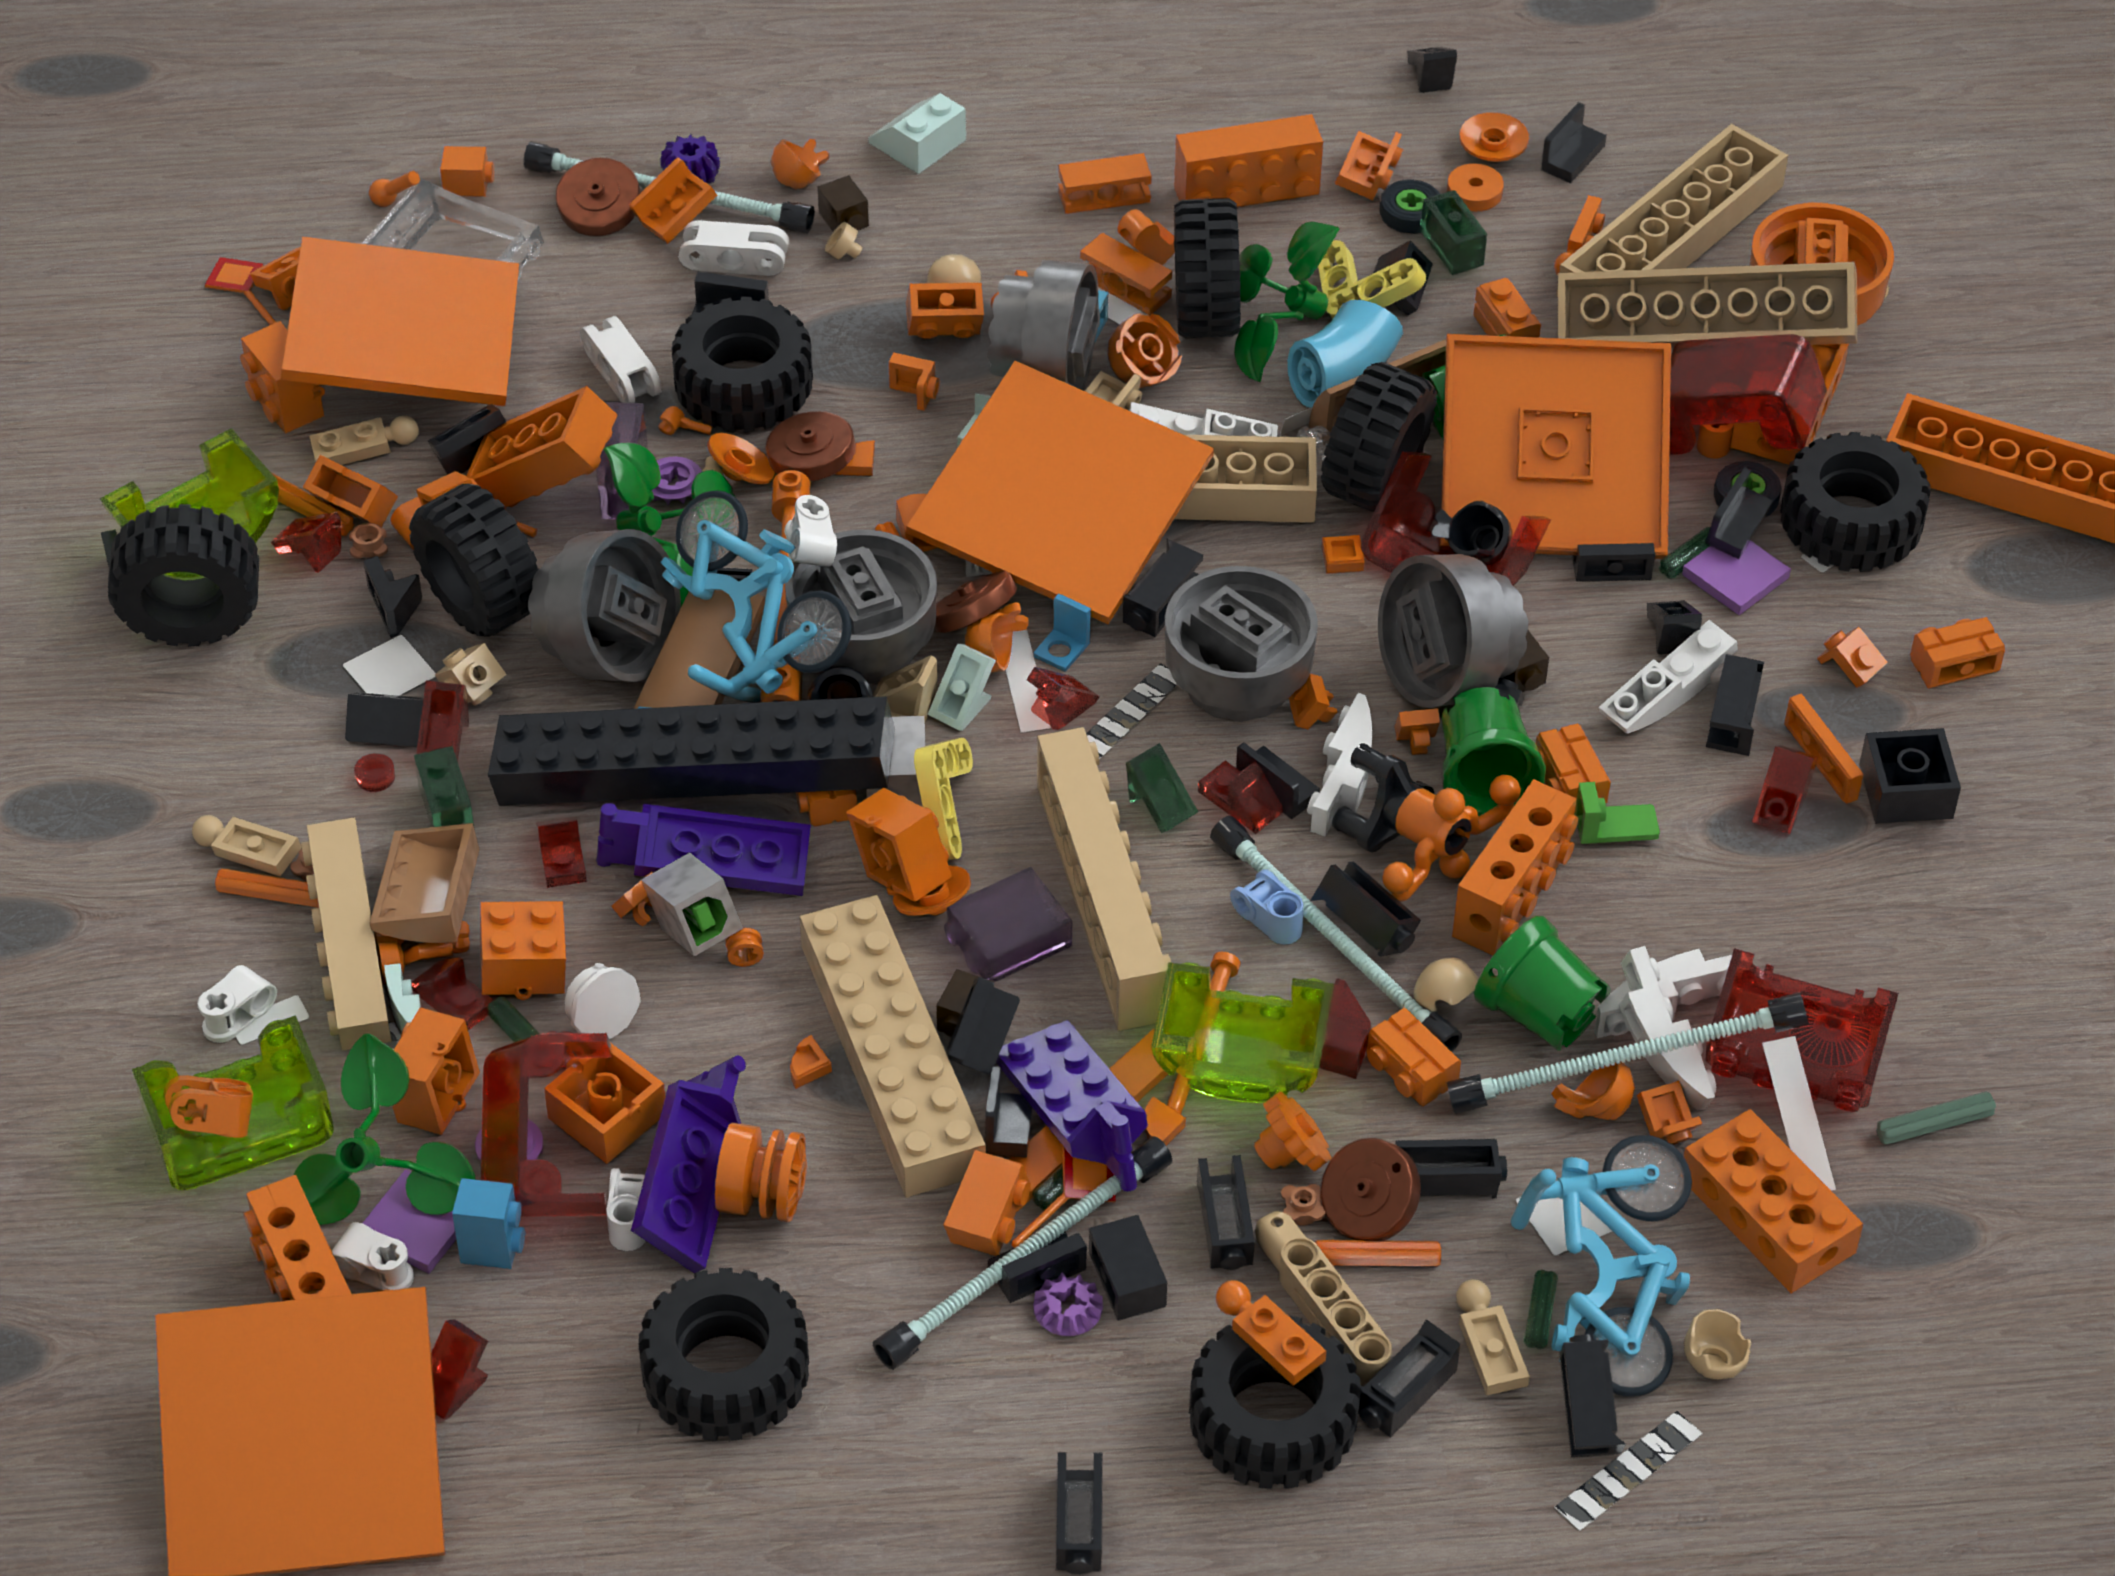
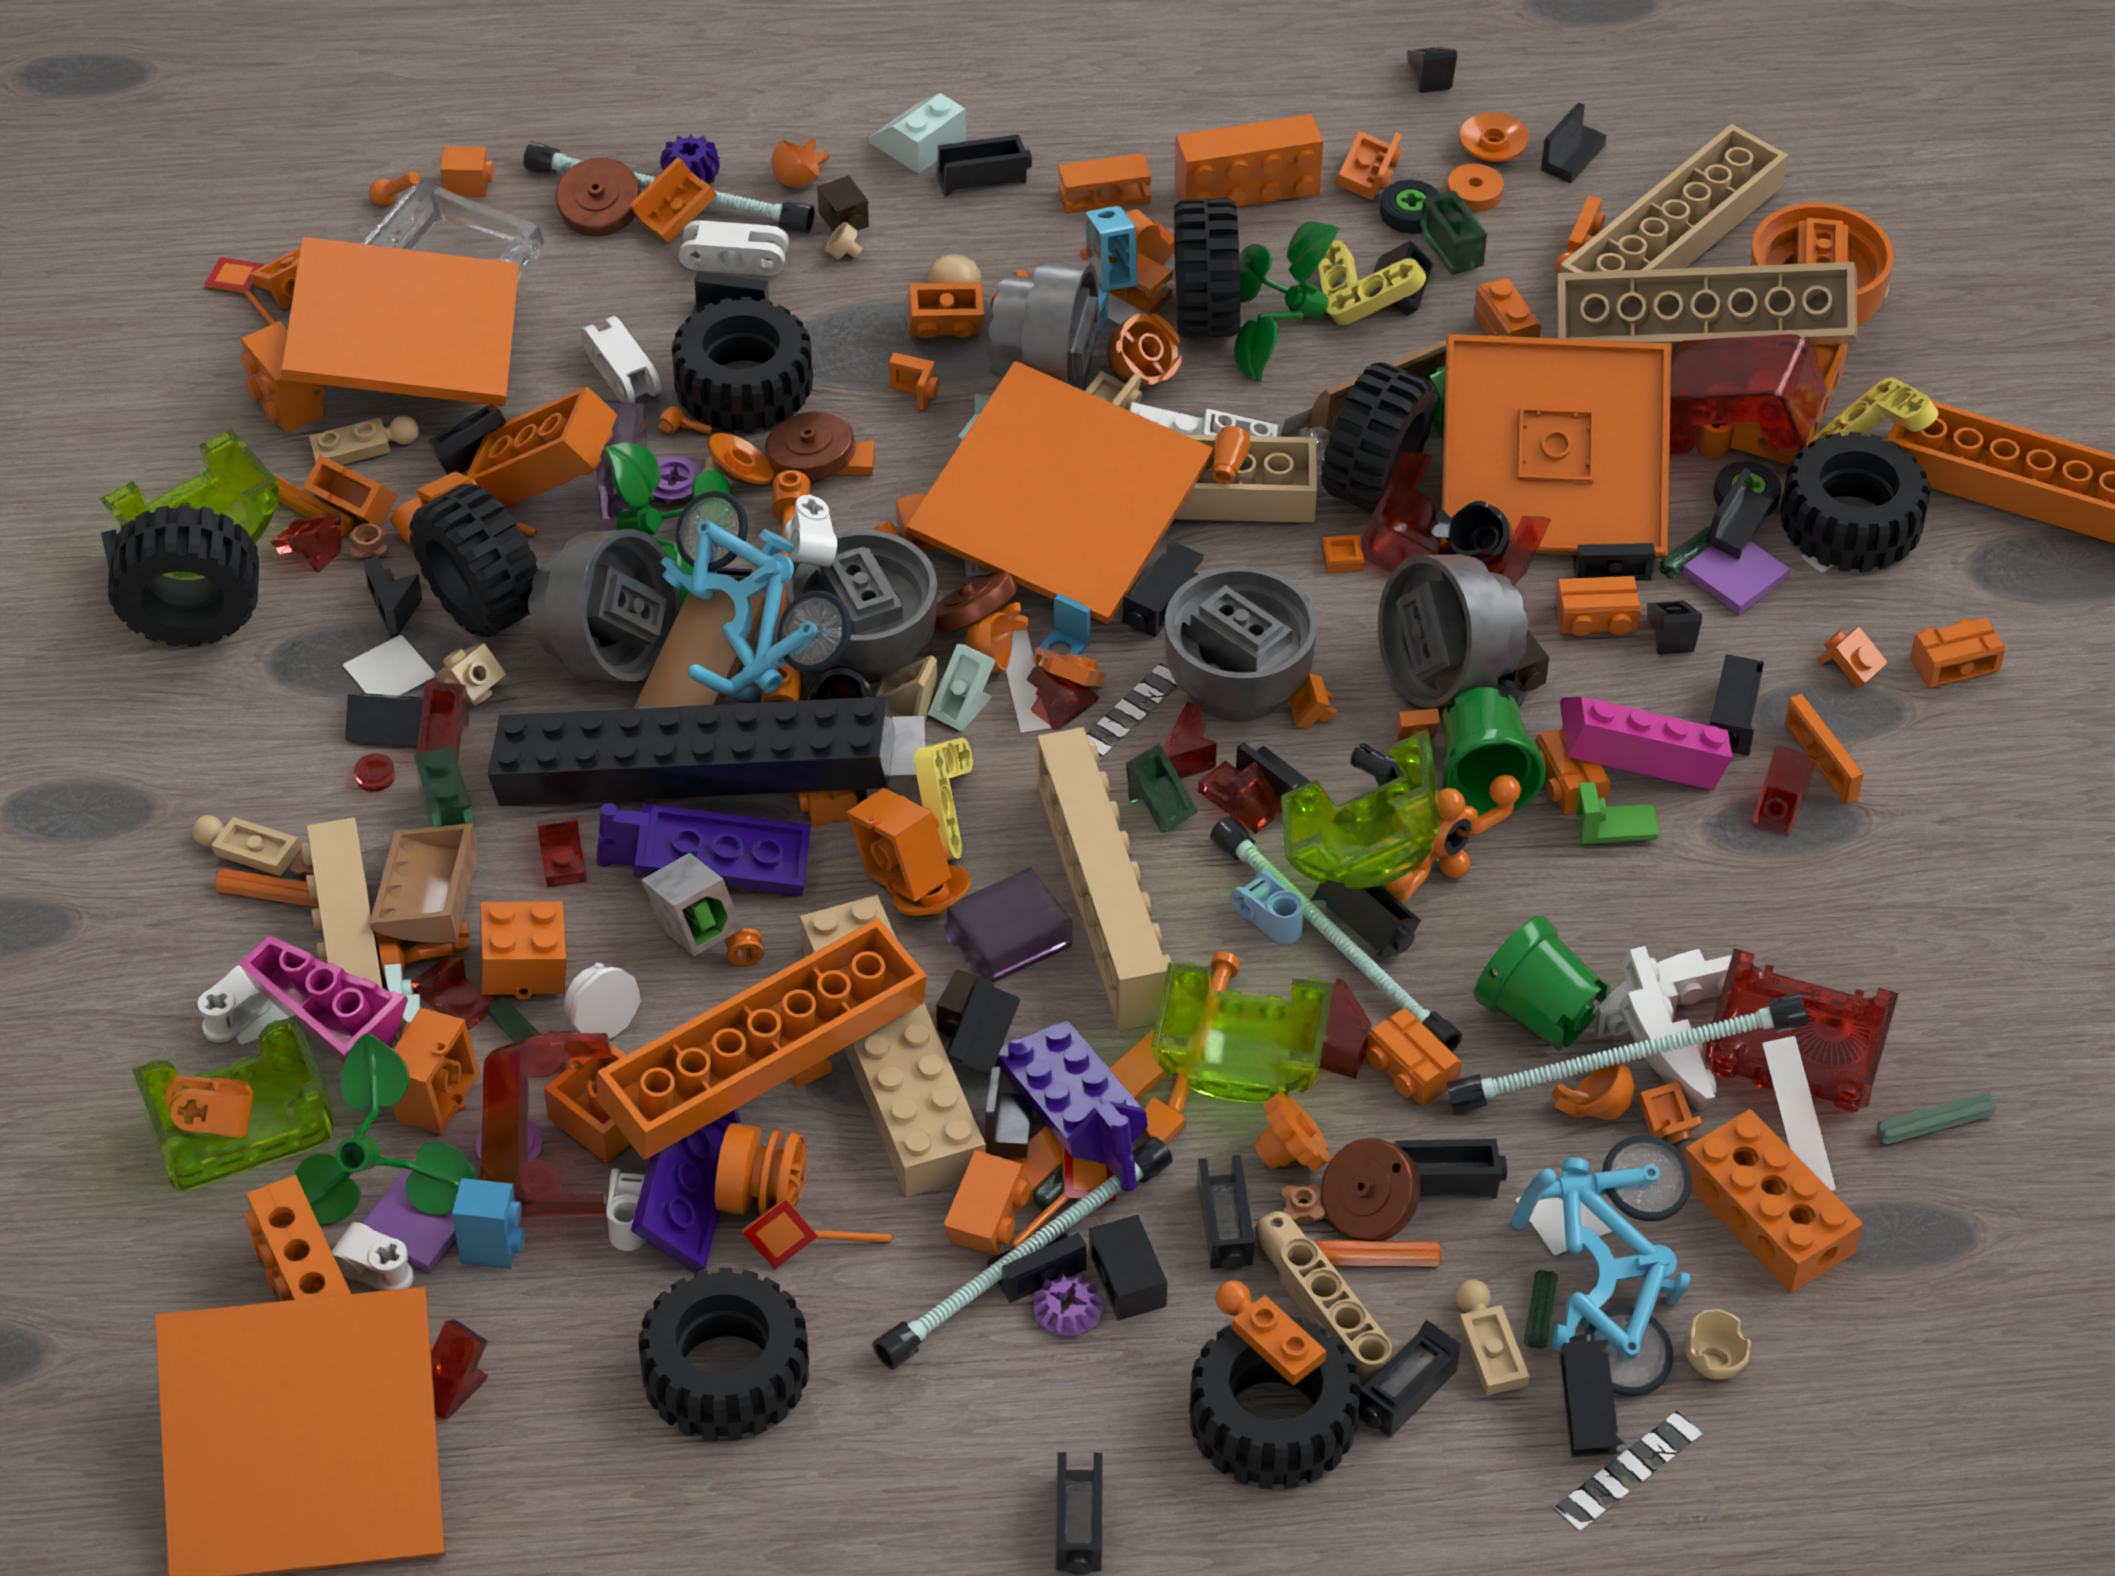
(324, 997): none -> dark pink wedge
(634, 899): orange tile -> none
(760, 1038): none -> orange brick
(784, 1232): none -> piece
(982, 163): none -> black window
(1073, 667): none -> orange wing
(1111, 234): none -> medium azure torso
(1187, 747): none -> clear red slope
(1229, 453): none -> orange cone
(1342, 782): white slope -> none
(1343, 349): medium azure brick -> none
(1371, 835): none -> clear neon green cylinder
(1446, 981): tan hair -> none
(1515, 867): orange brick -> none
(1597, 605): none -> orange brick
(1644, 742): none -> dark pink wedge
(1672, 682): white slope -> none
(1885, 399): none -> light yellow beam
(1909, 775): black brick -> none

